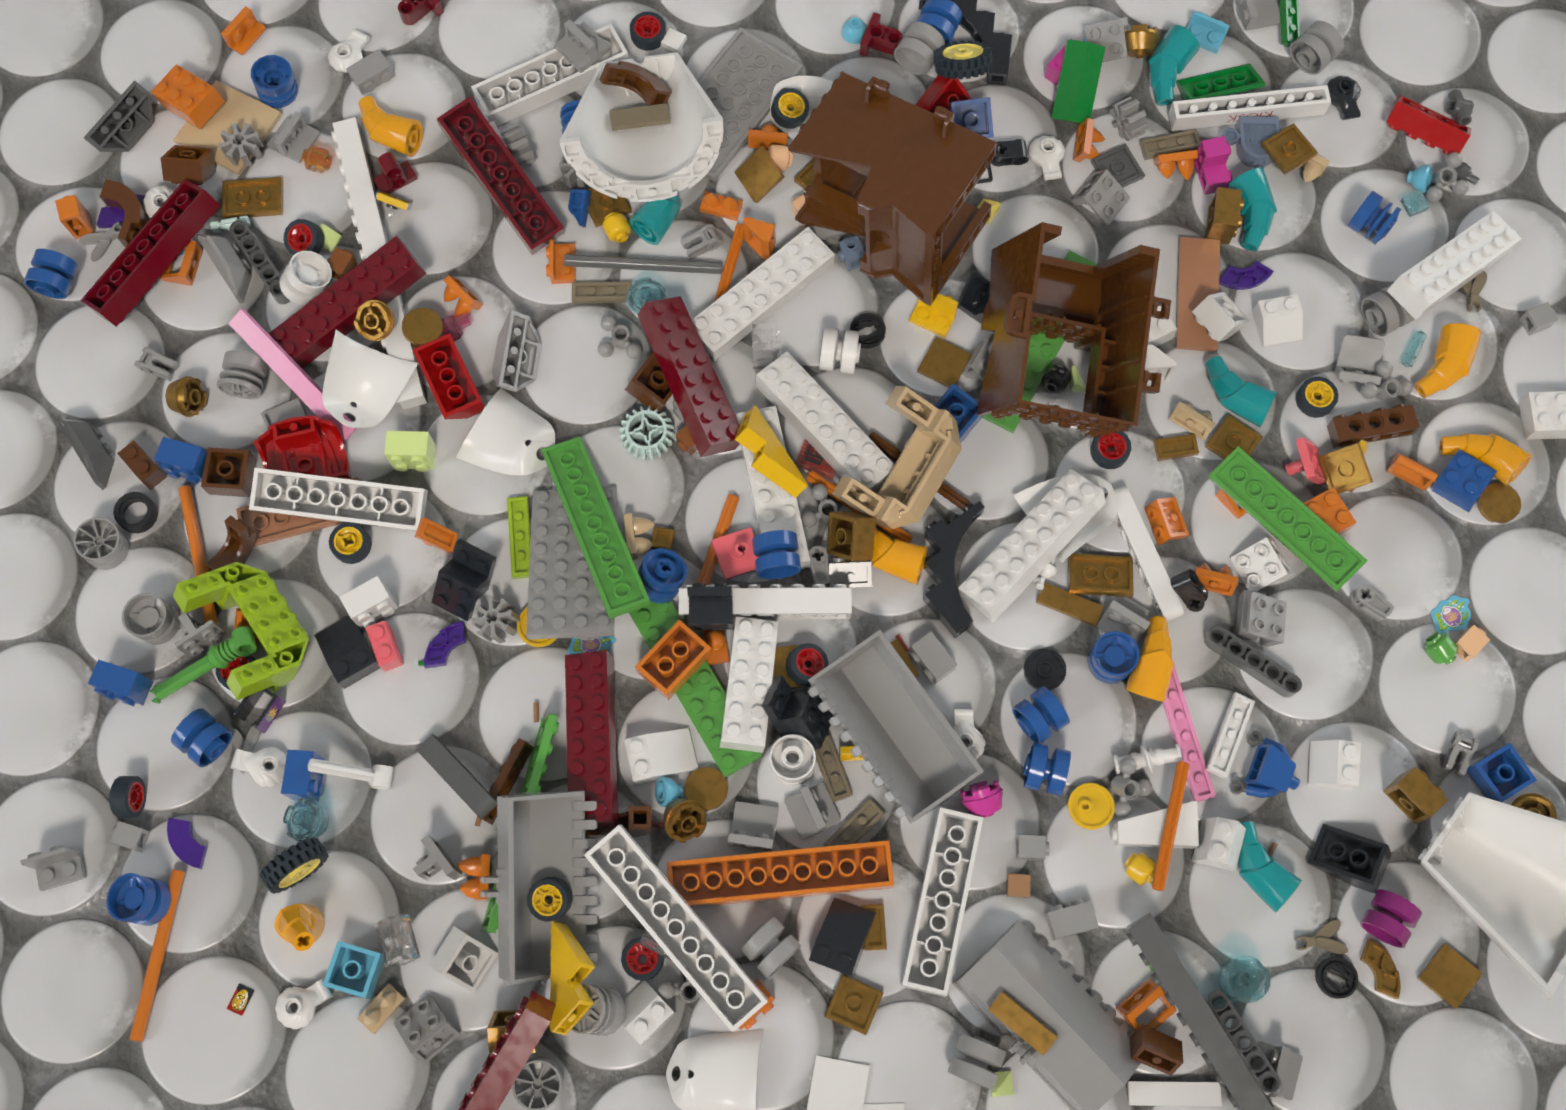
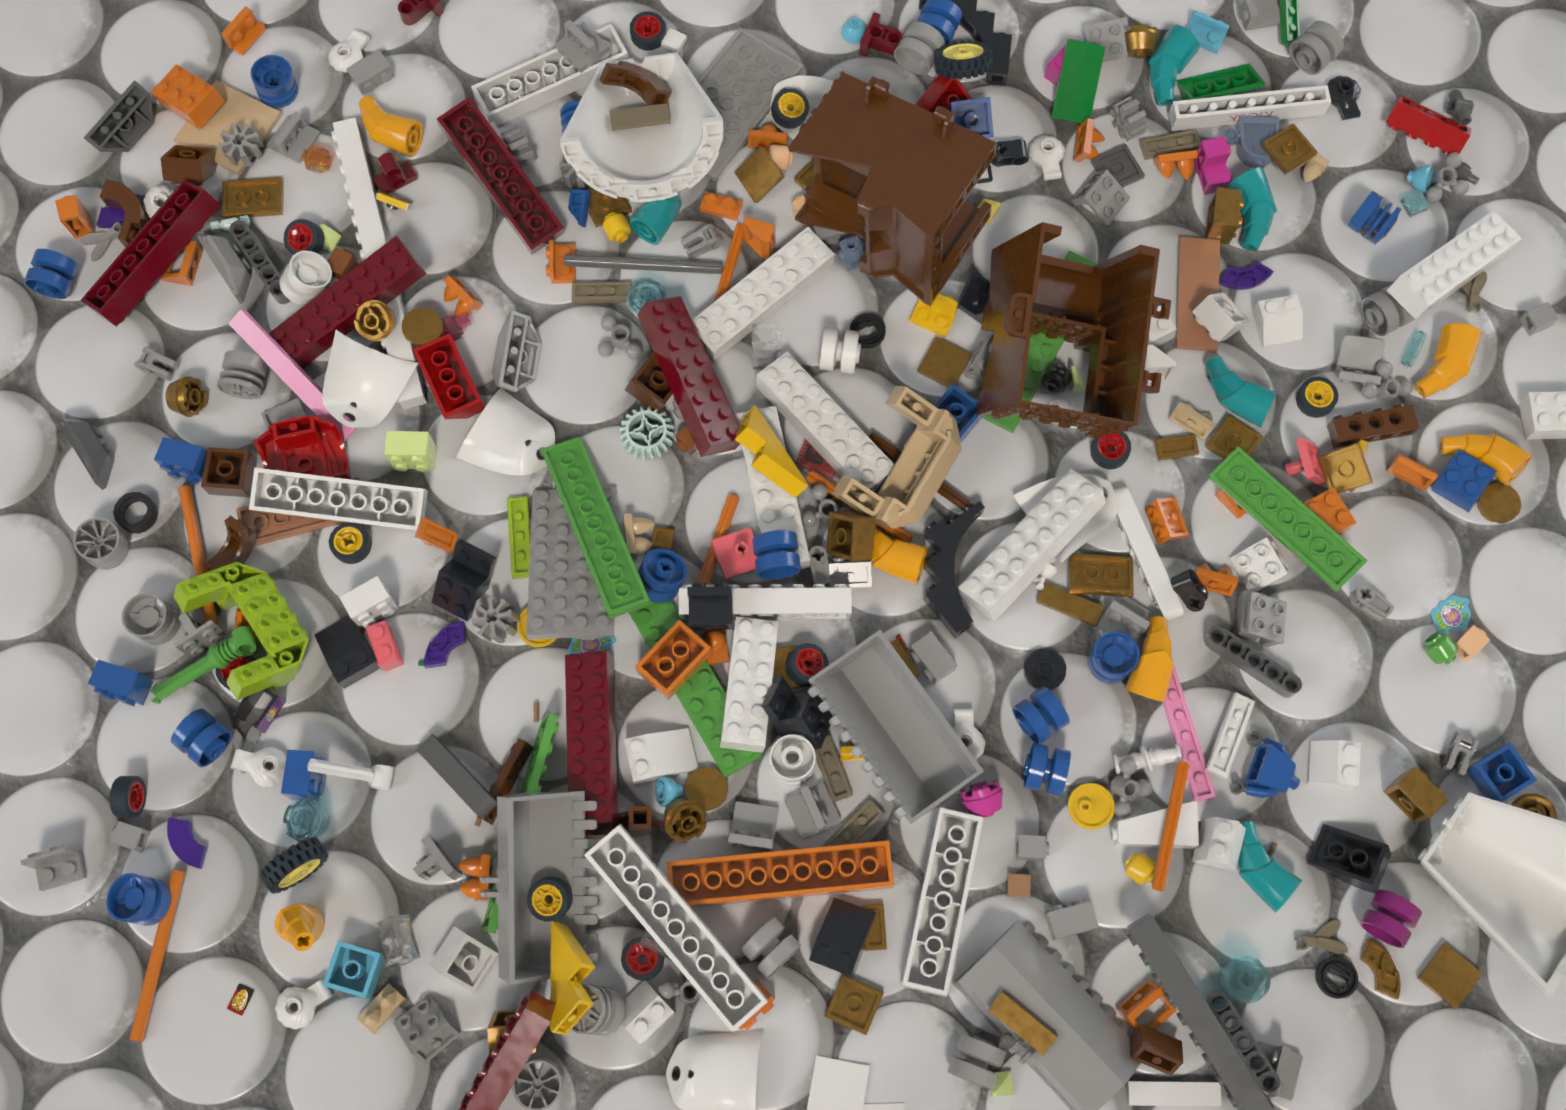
(142, 465): reddish brown brick -> none

